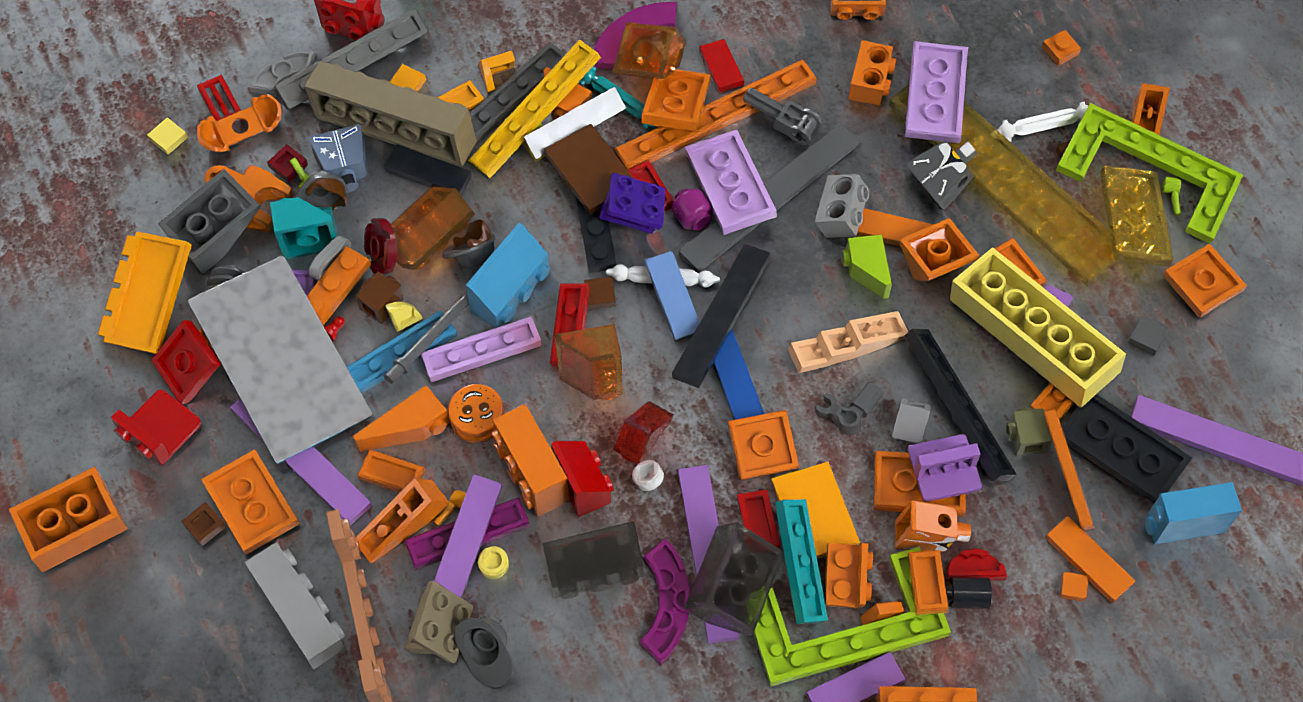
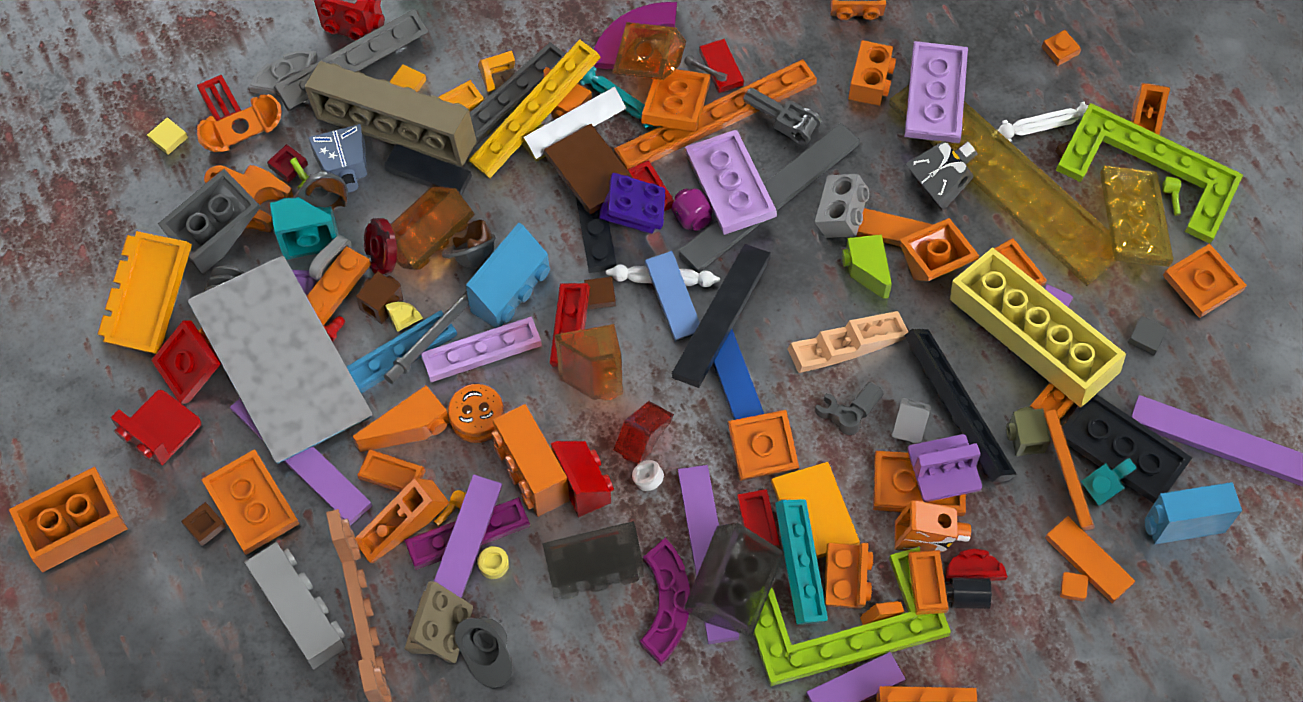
(689, 61): none -> dark grey hinge
(1106, 482): none -> teal plate

